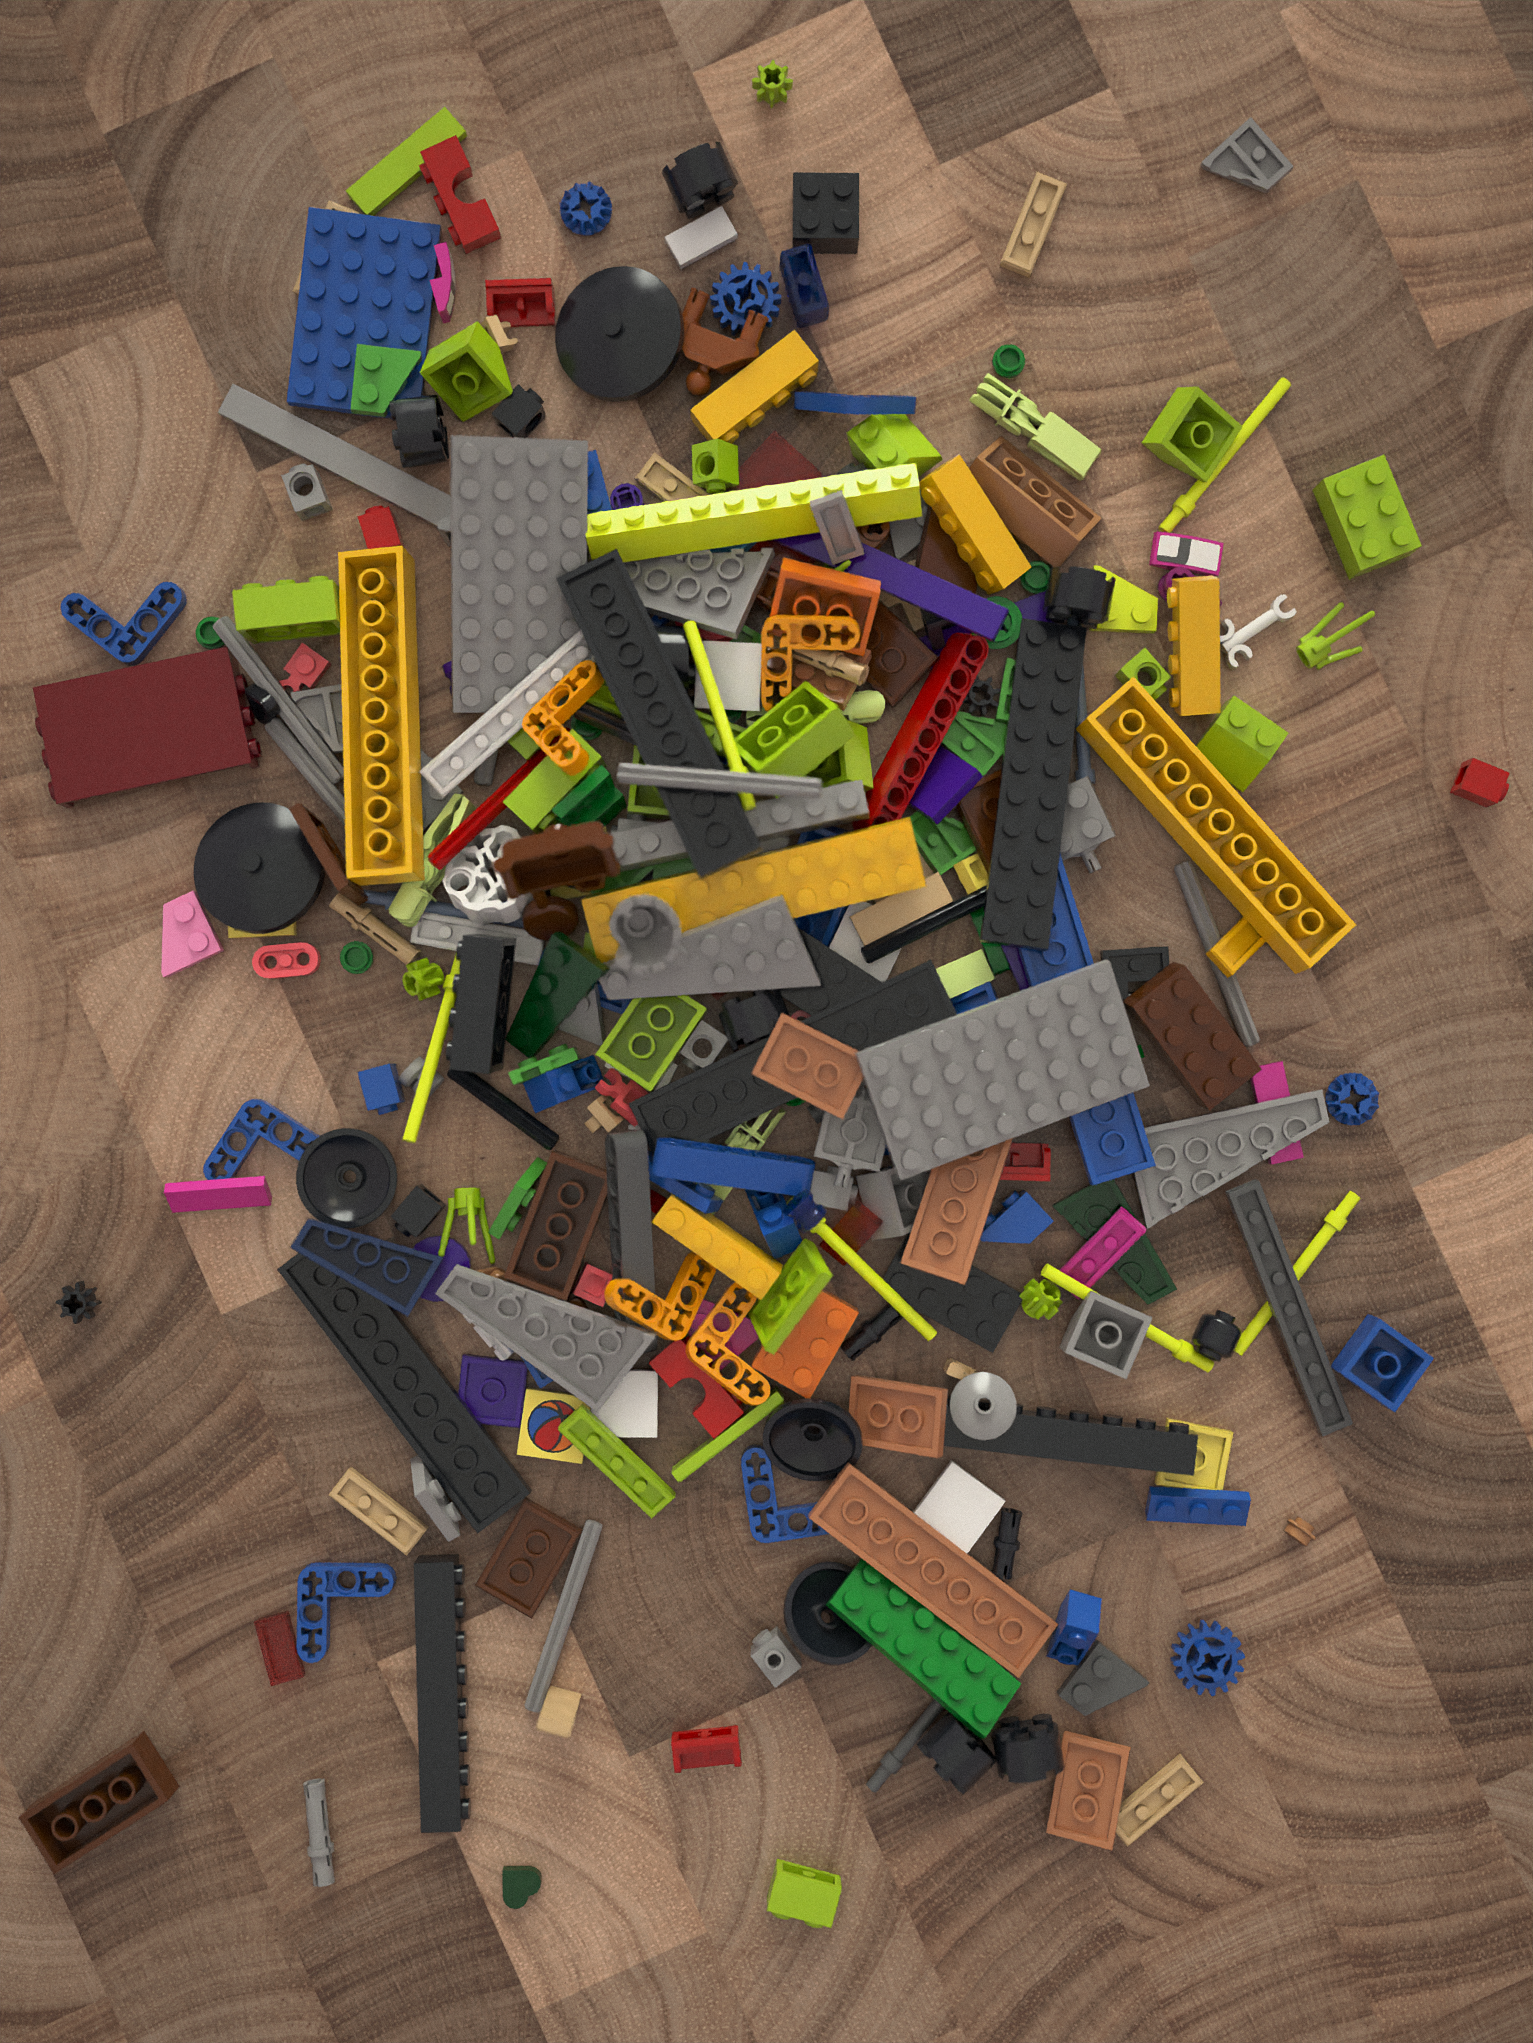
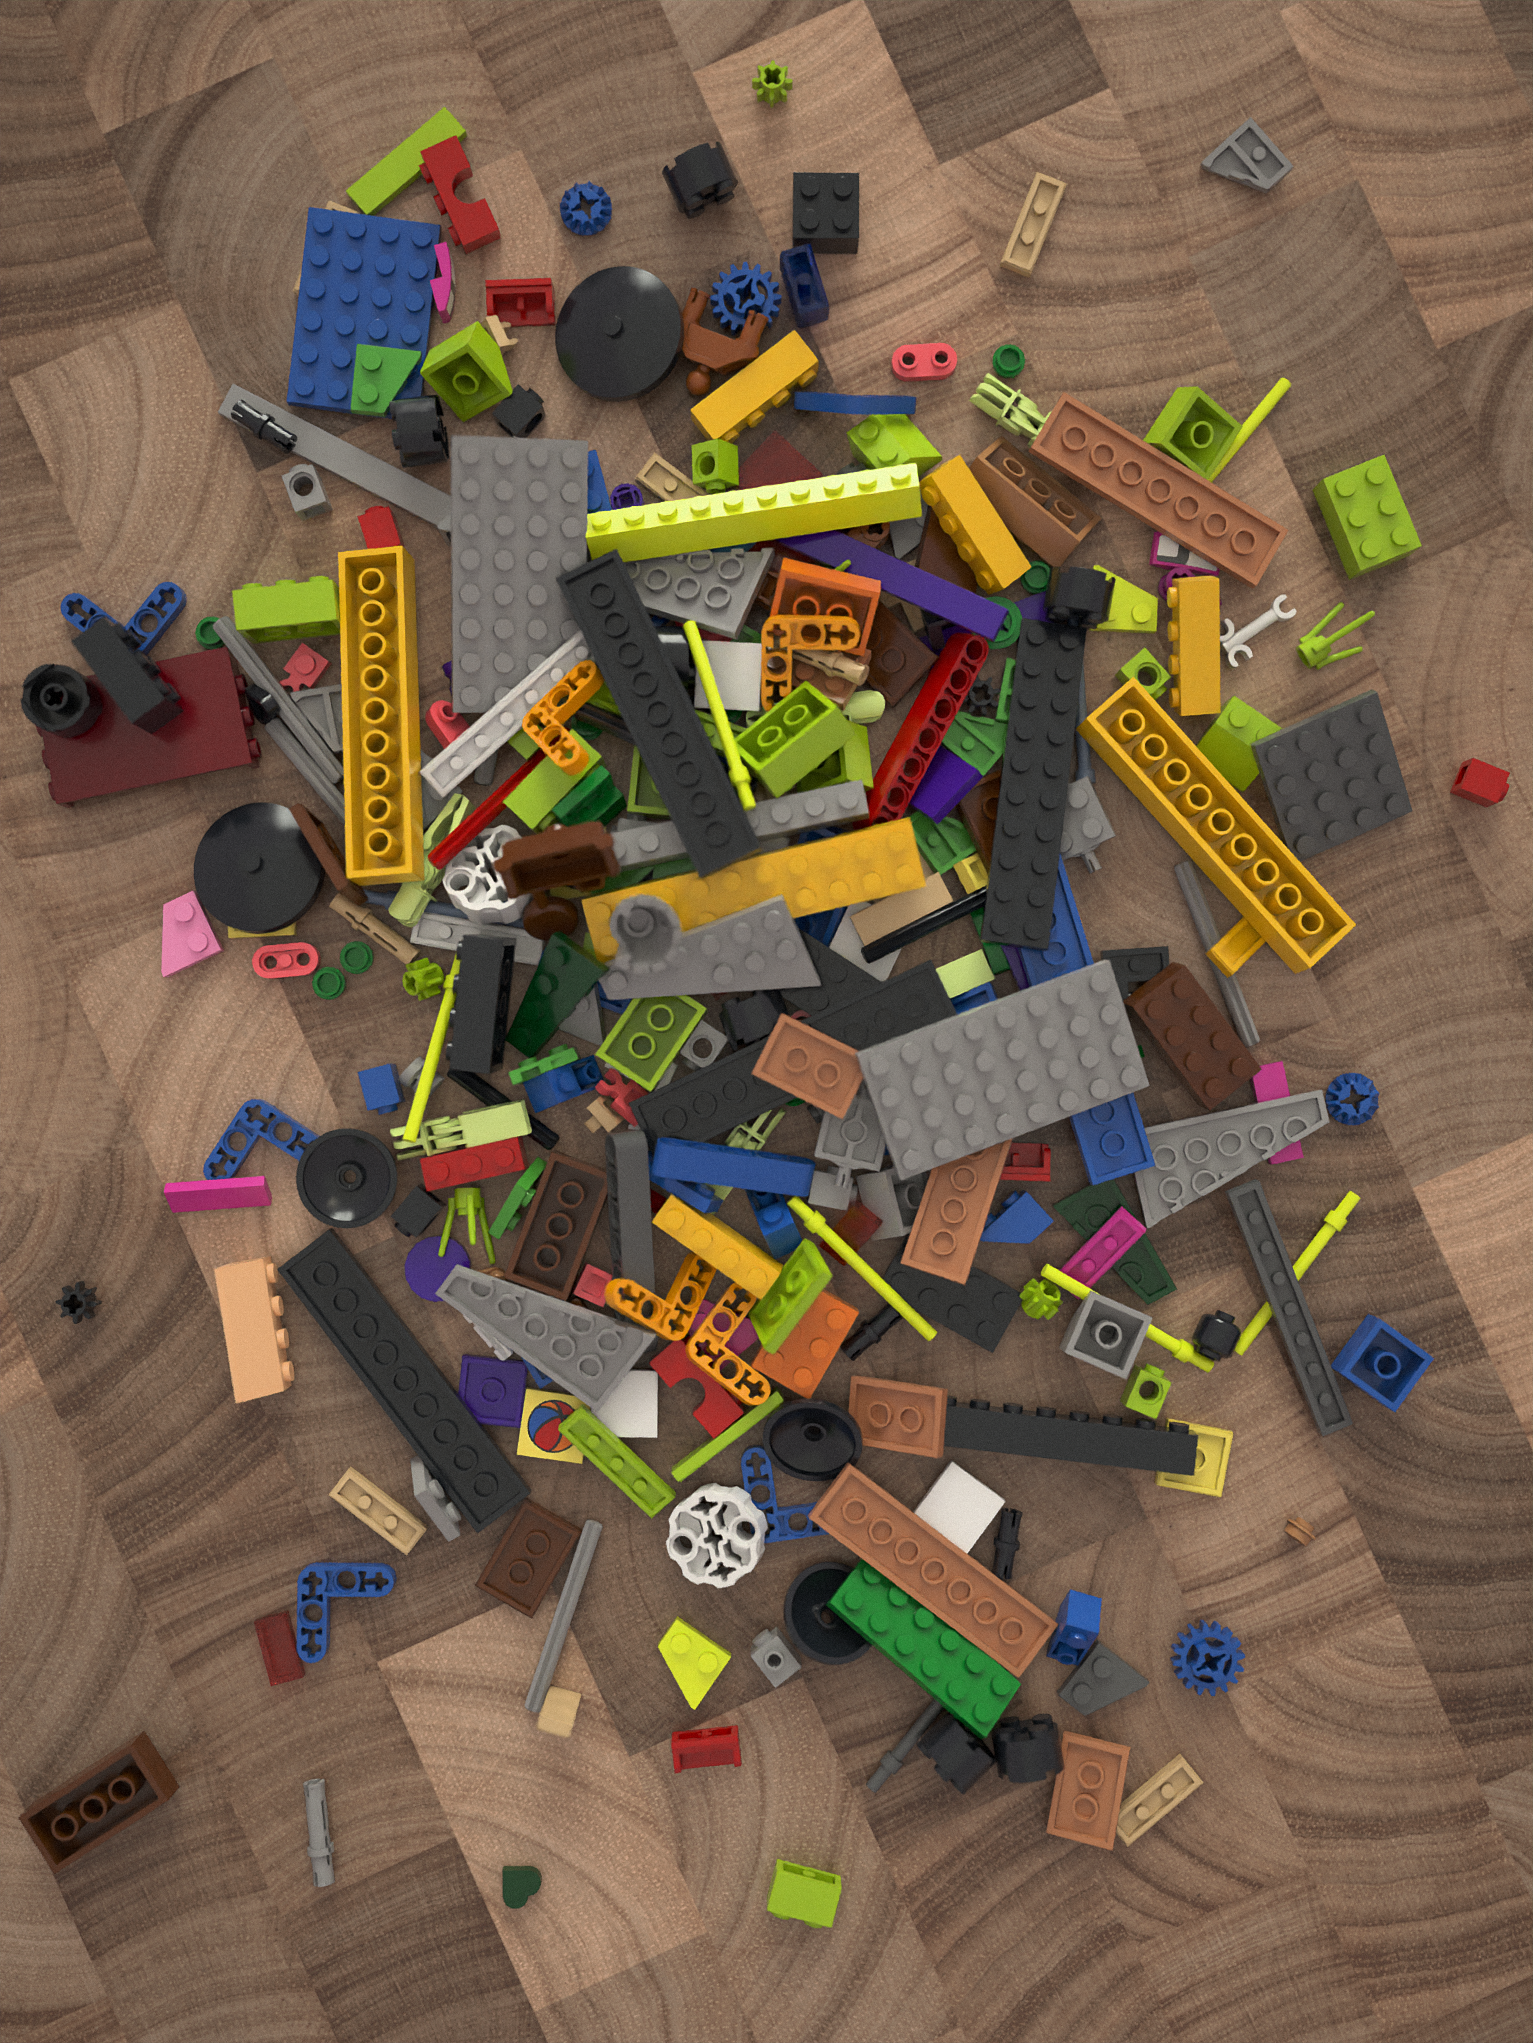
(44, 708): none -> black brick
(128, 674): none -> black brick
(254, 1328): none -> light nougat slope
(264, 426): none -> black pin
(329, 983): none -> green plate
(375, 1266): dark blue wedge -> none
(440, 1693): black brick -> none
(445, 723): none -> coral plate
(474, 1163): none -> red arch
(476, 1125): none -> yellowish green arm
(692, 1659): none -> neon yellow wing
(698, 1521): none -> white connector
(701, 237): white tile -> none
(719, 780): light grey axle -> none
(805, 1211): clear blue wheel -> none
(837, 527): light grey tile -> none
(924, 365): none -> coral plate
(957, 1369): tan tile -> none
(979, 1423): light grey dish -> none
(1150, 1404): none -> lime brick
(1158, 490): none -> nougat plate
(1197, 1506): blue plate -> none
(1332, 776): none -> dark grey plate

